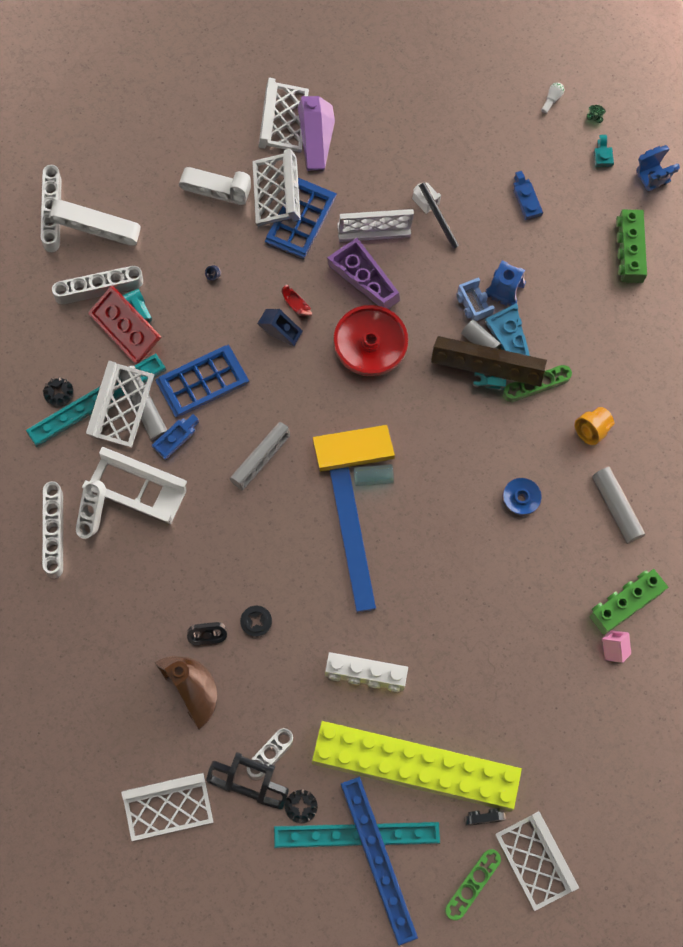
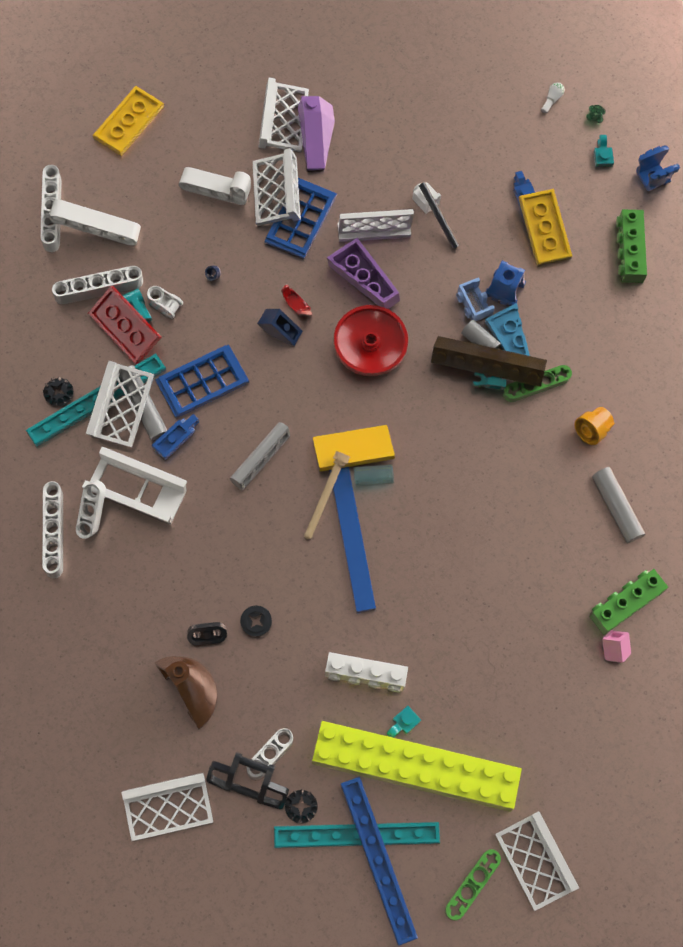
(128, 120): none -> yellow tile
(166, 304): none -> white piece
(340, 461): none -> tan piece
(405, 722): none -> teal plate
(493, 816): black plate -> none
(525, 488): blue dish -> none
(545, 227): none -> yellow tile

